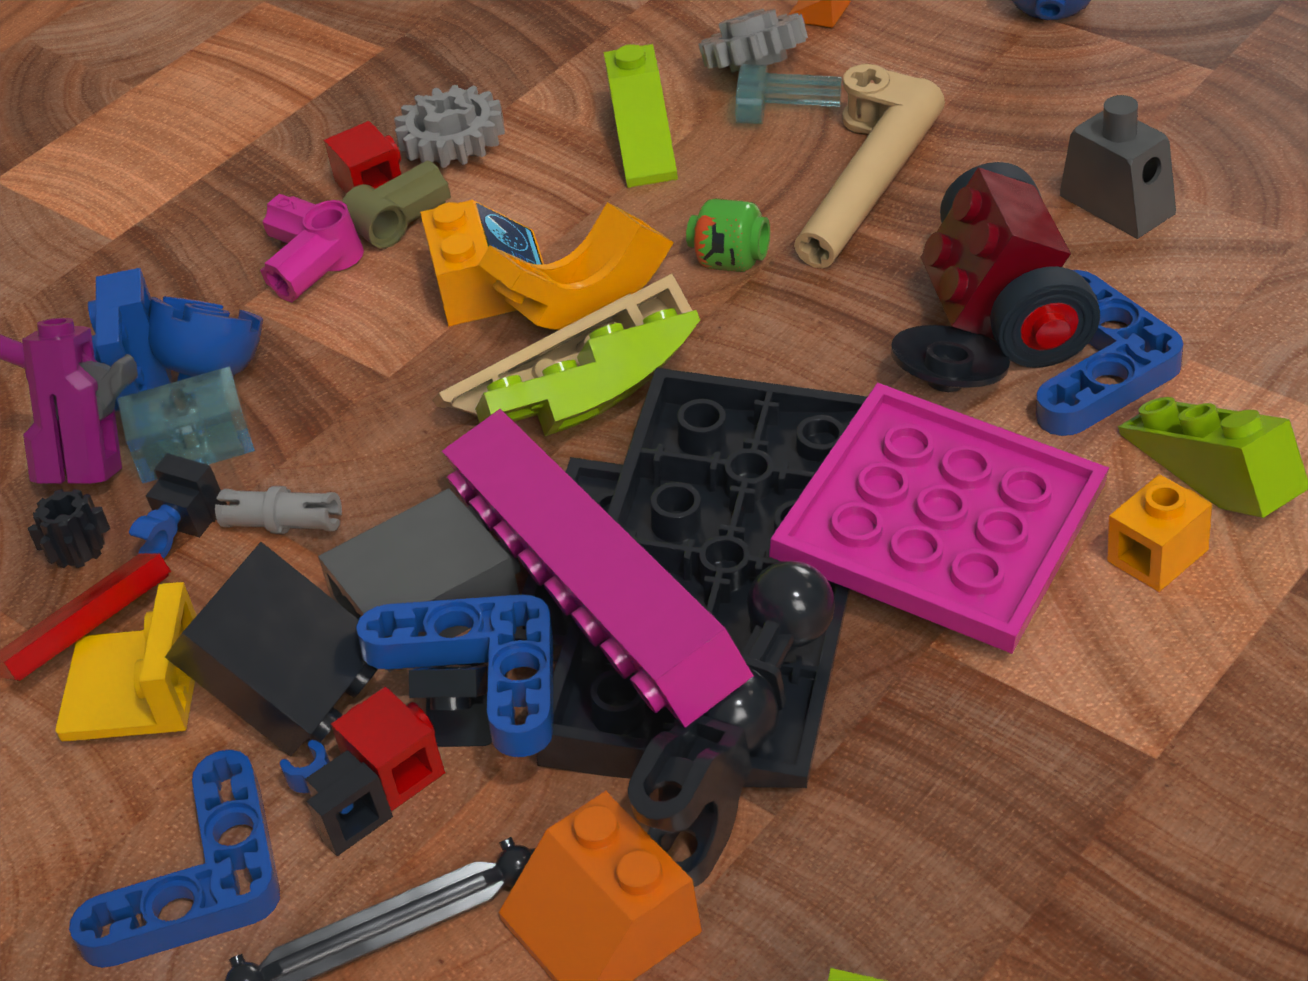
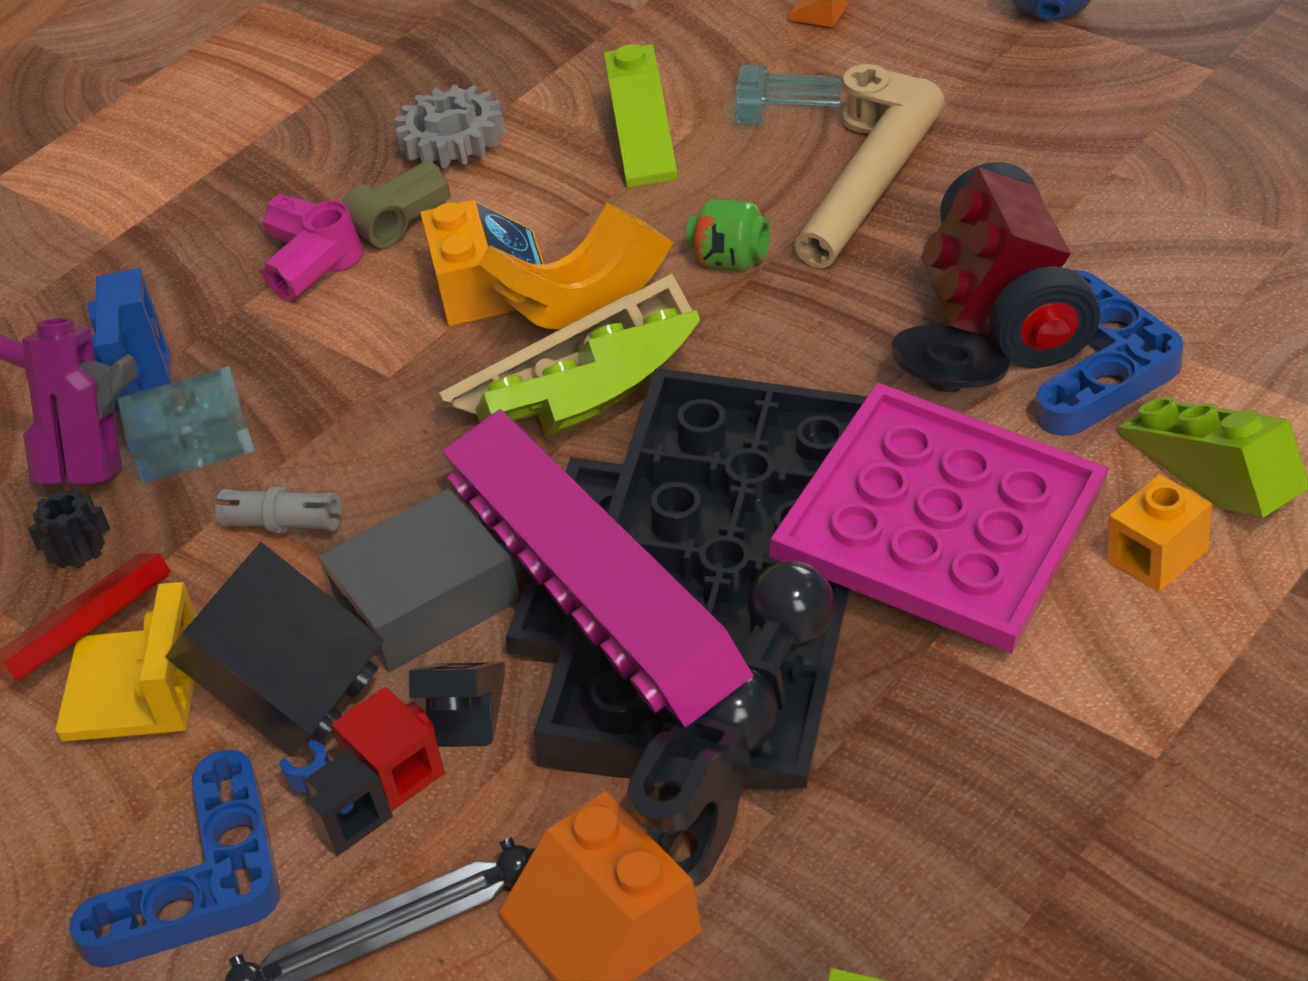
(179, 502): black piece -> none
(201, 336): blue cylinder -> none
(363, 157): red brick -> none
(490, 640): blue beam -> none
(753, 39): light grey gear -> none
(1120, 169): dark grey torso -> none

